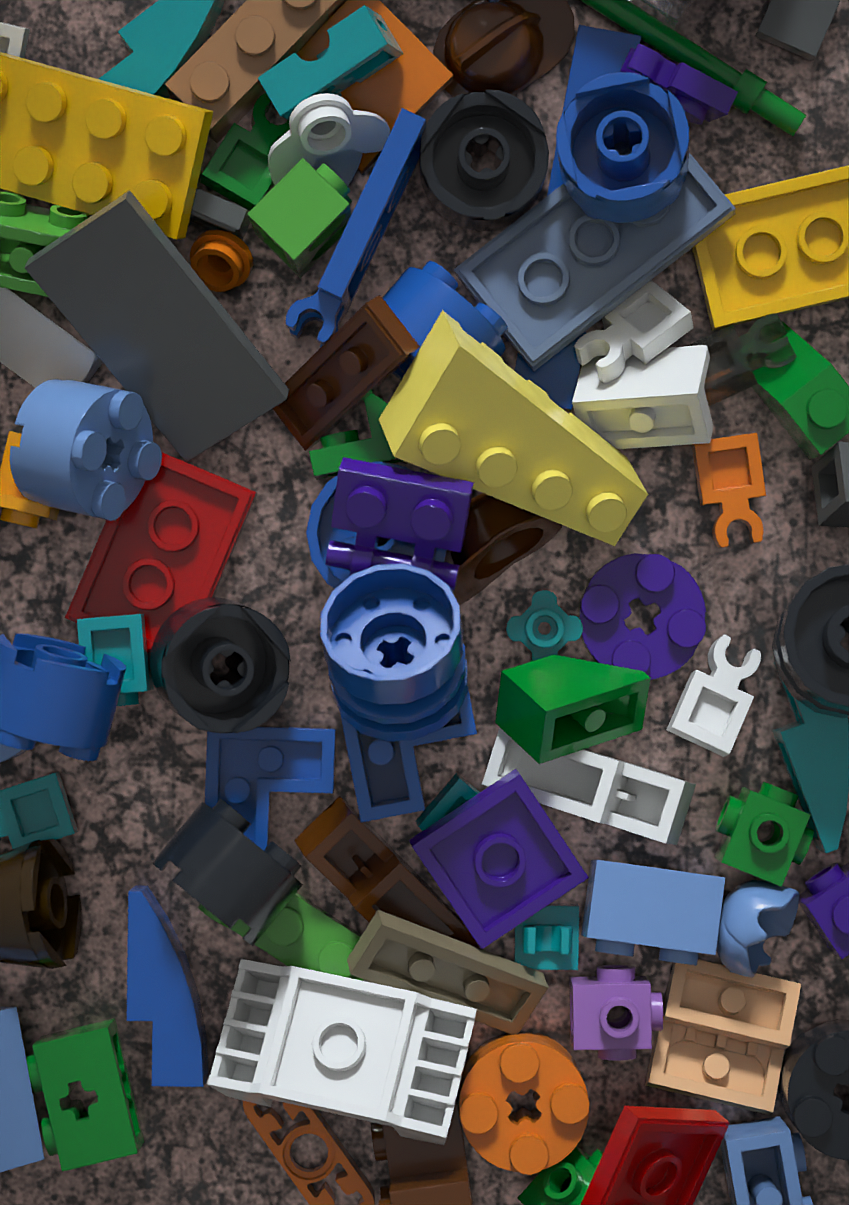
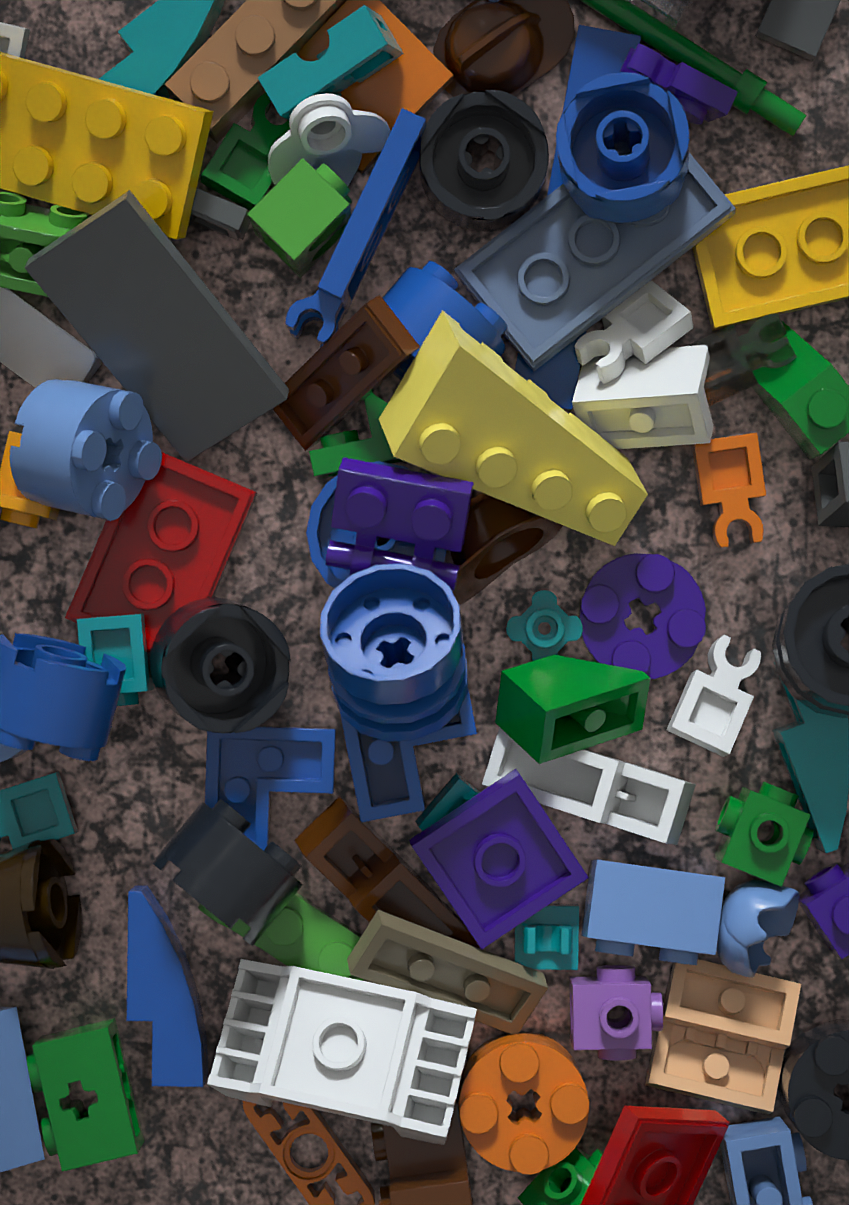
(221, 260): orange plate -> none

